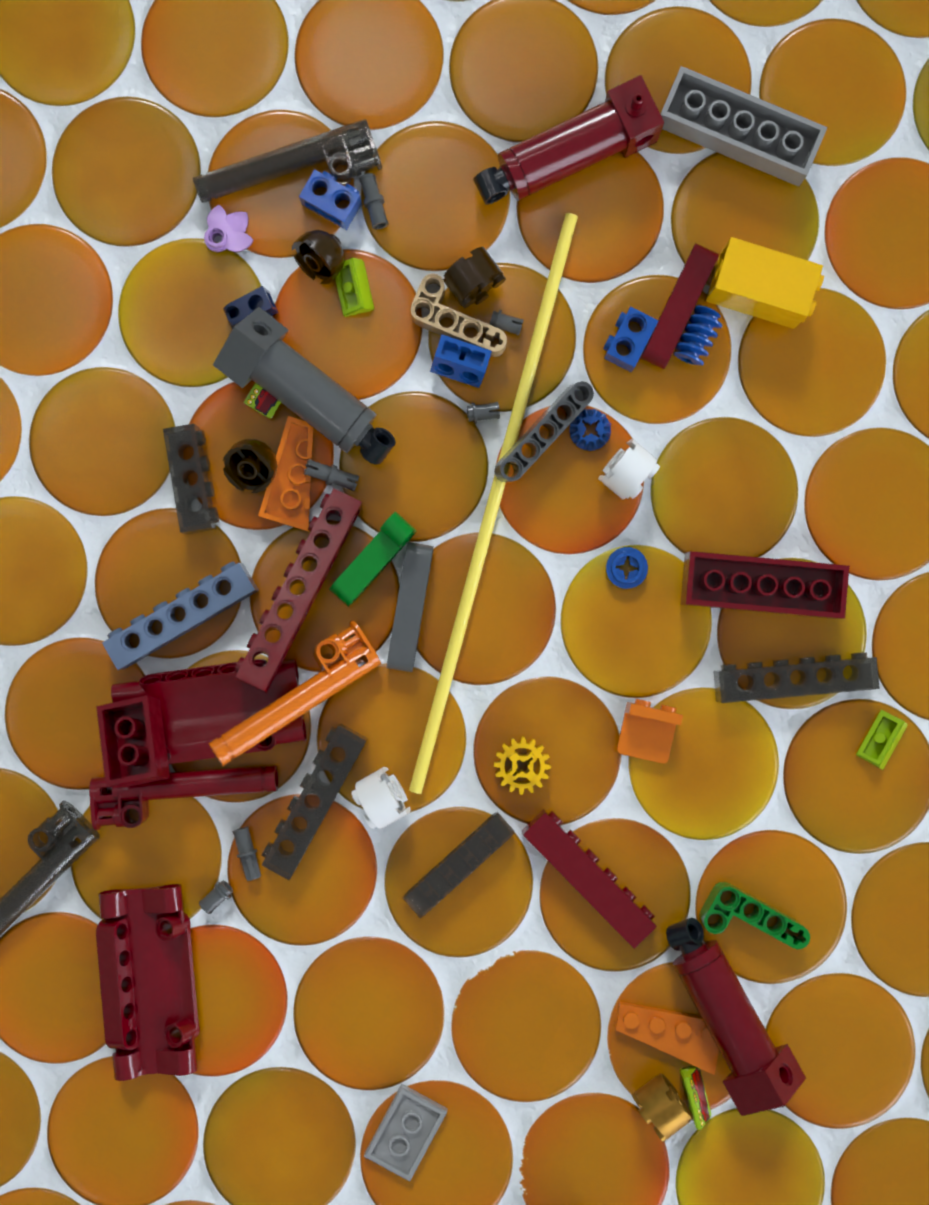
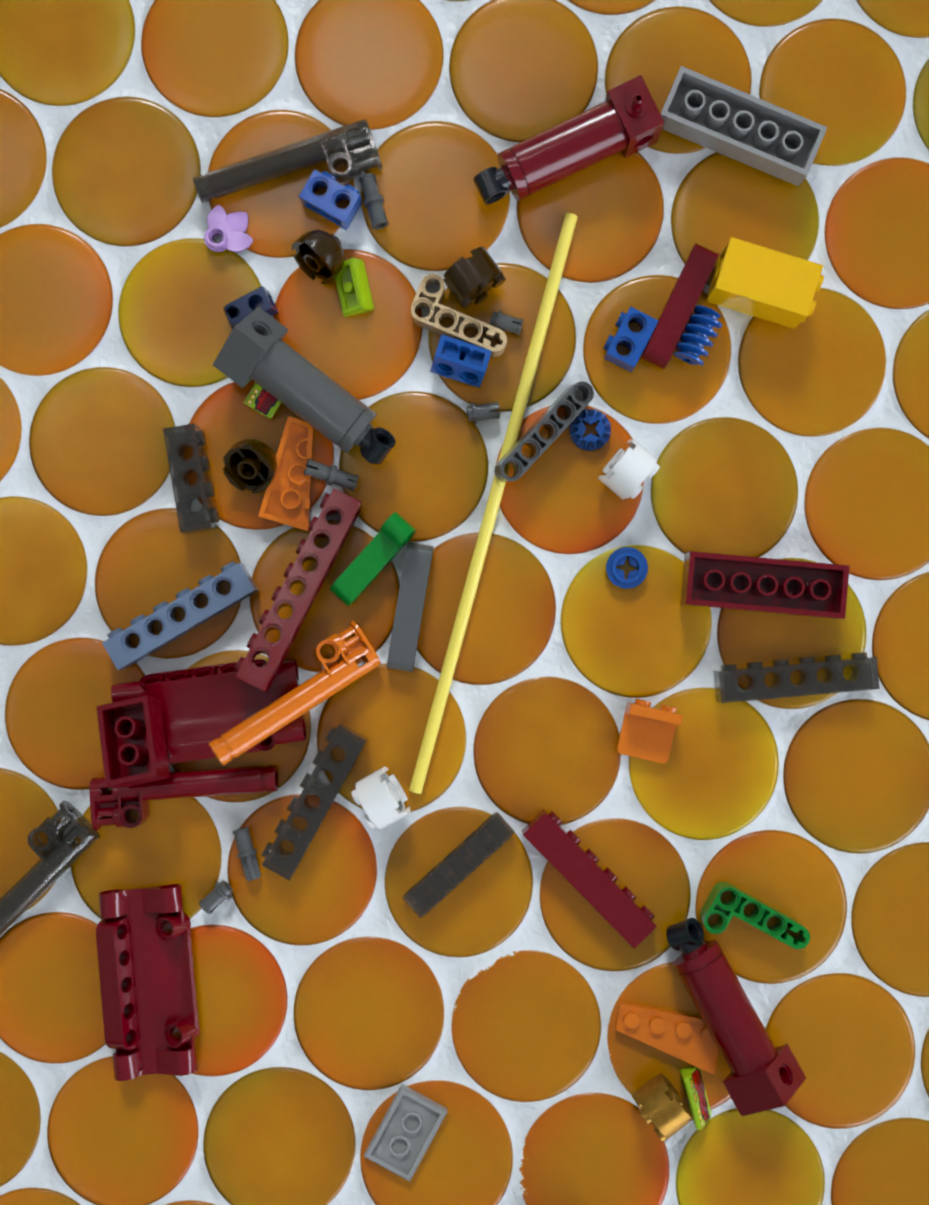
(530, 756): yellow gear -> none
(882, 739): lime slope -> none

